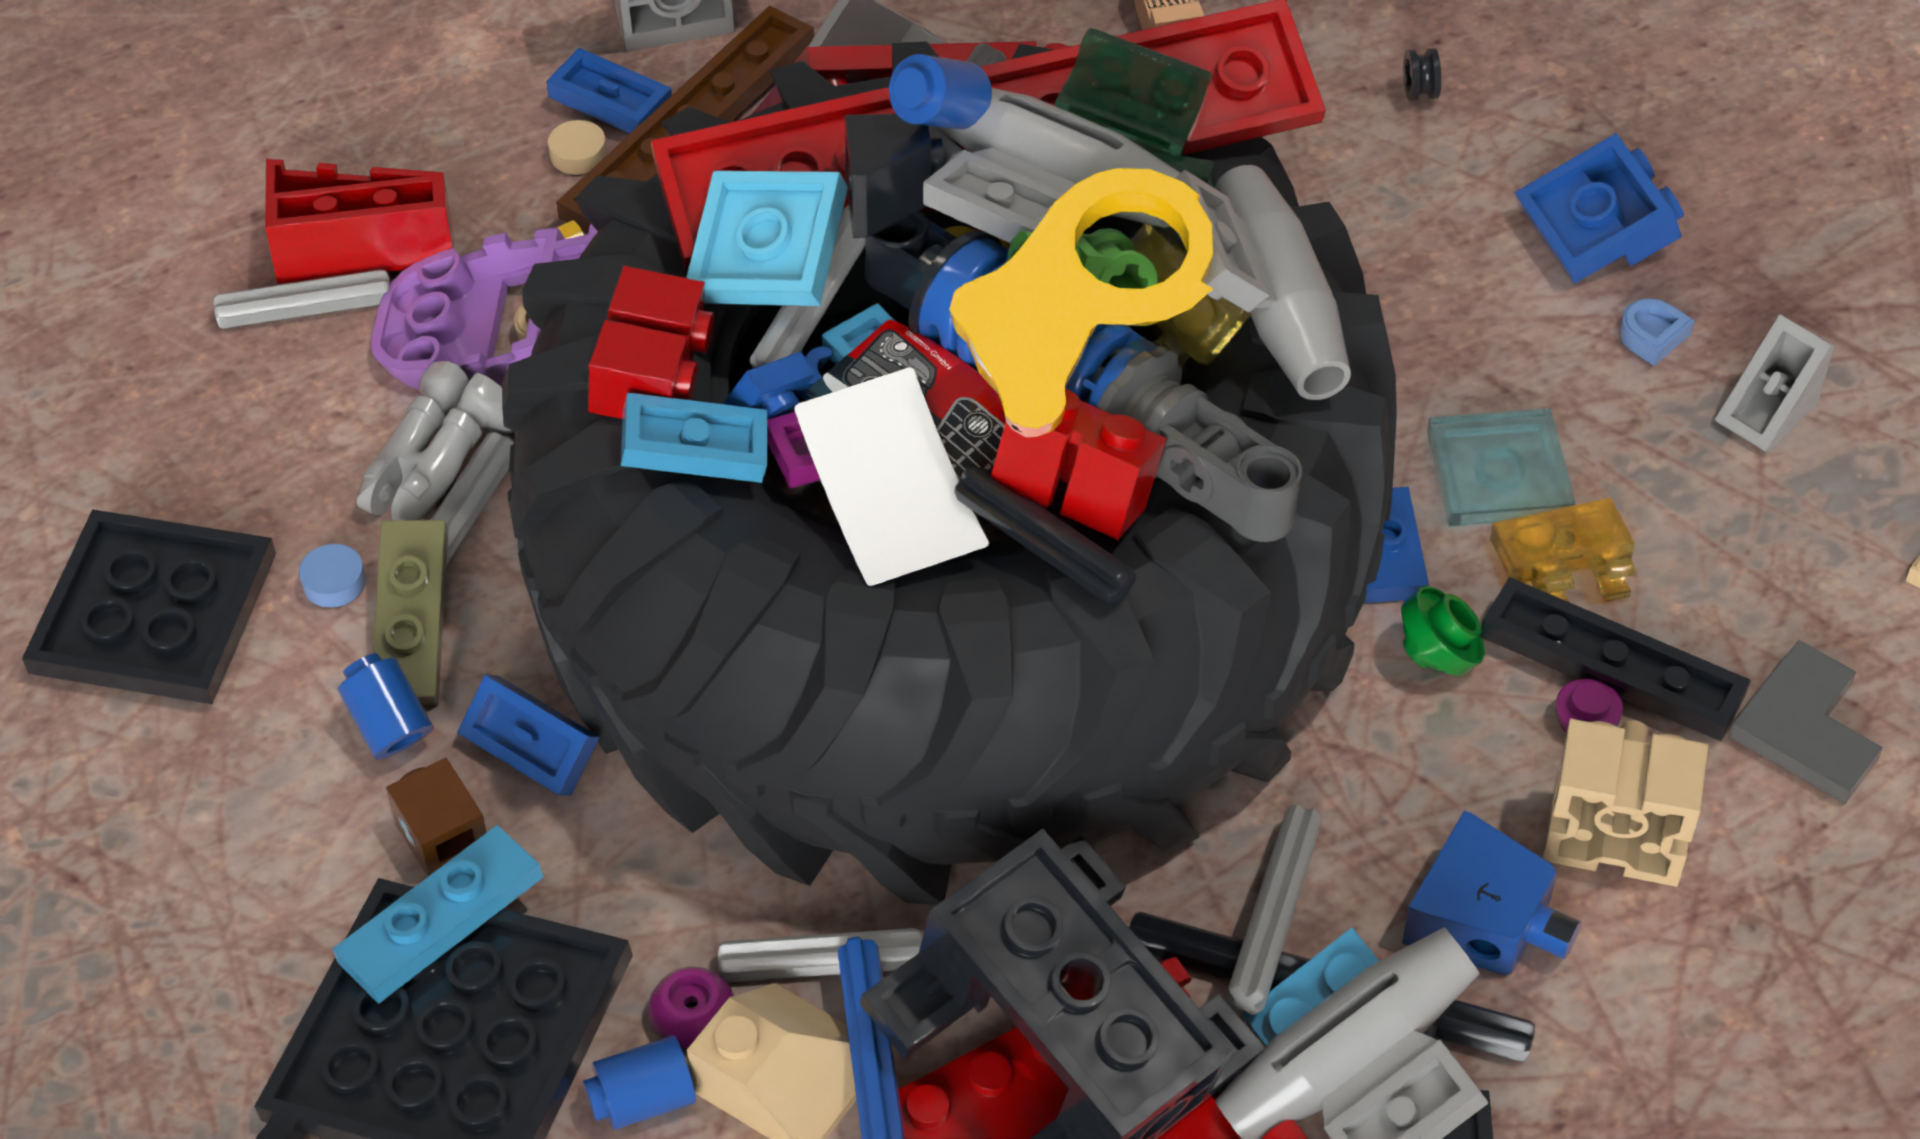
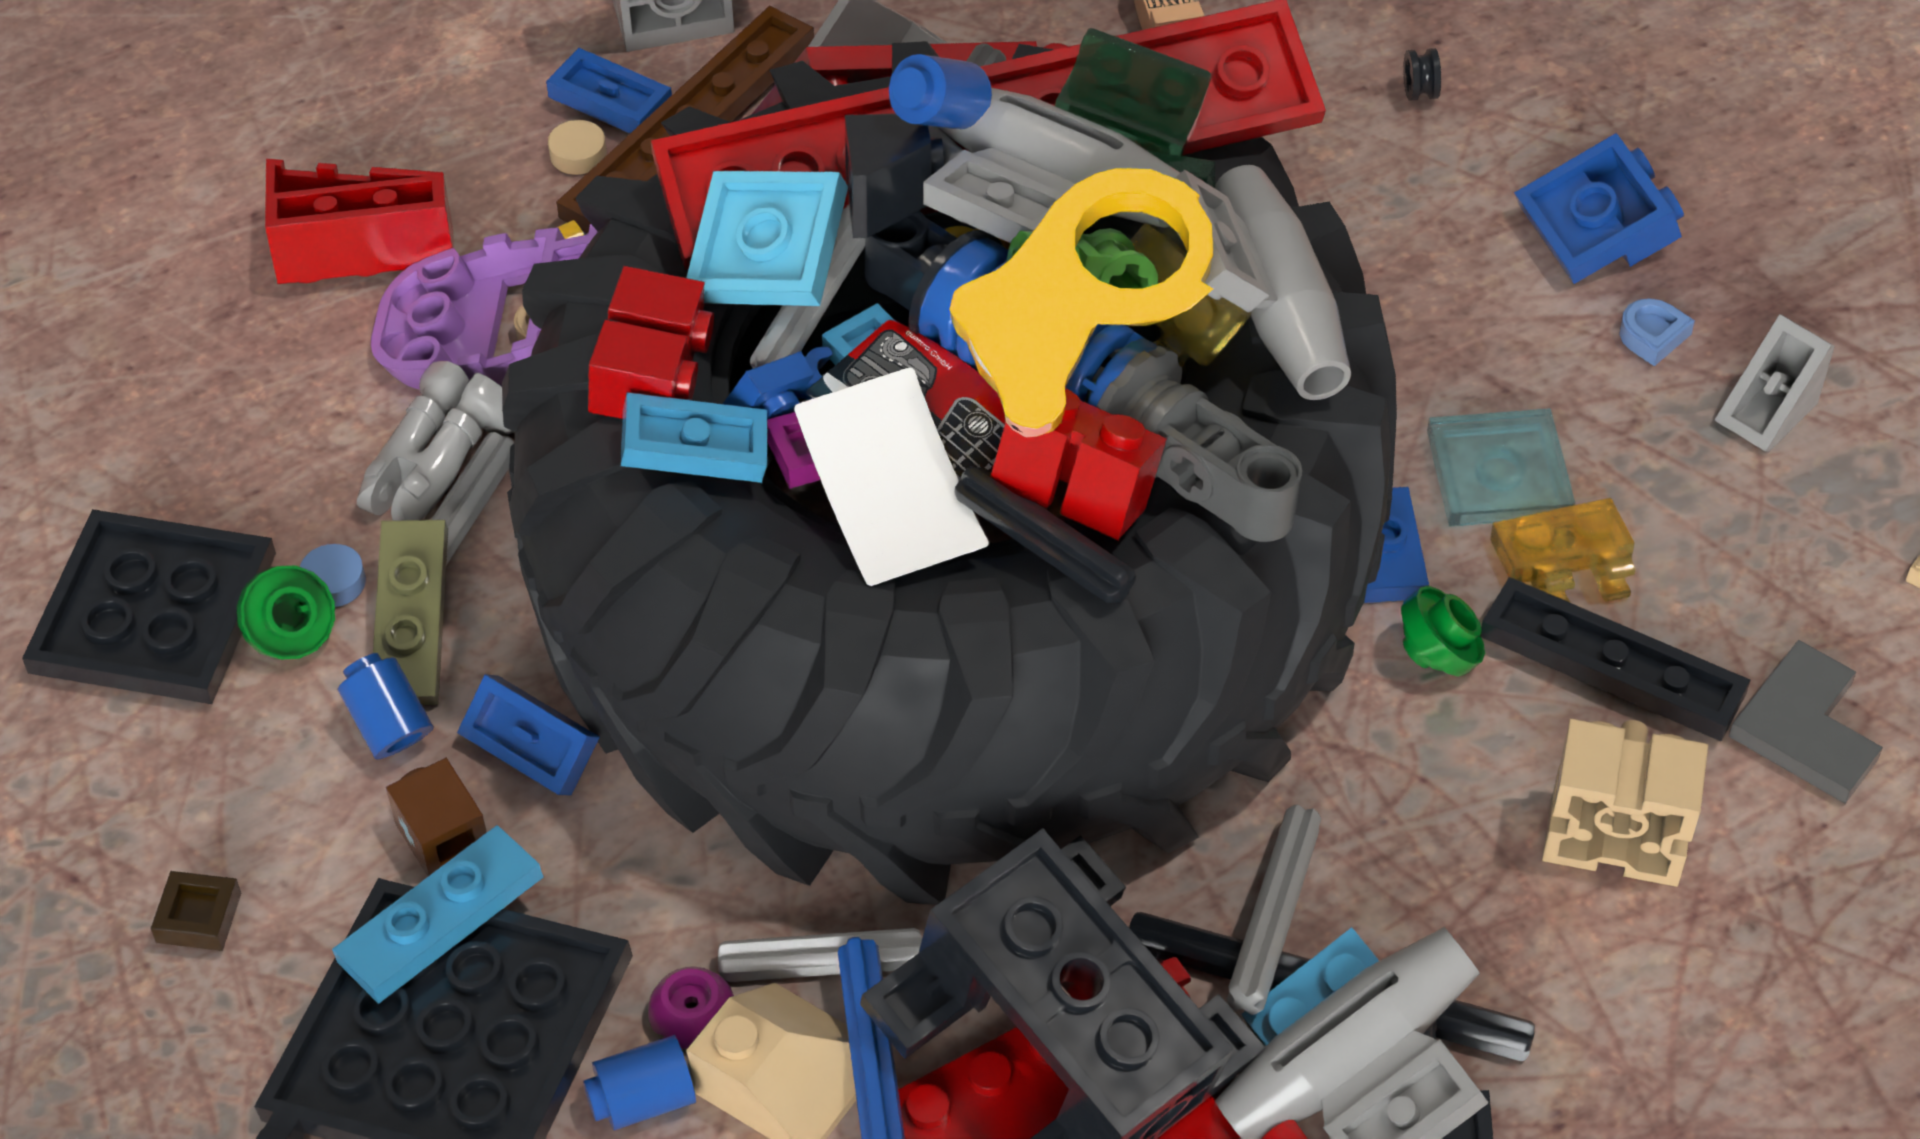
(196, 910): none -> dark brown plate
(286, 612): none -> green plate
(300, 299): light grey axle -> none
(1490, 899): blue torso -> none
(1589, 702): magenta plate -> none

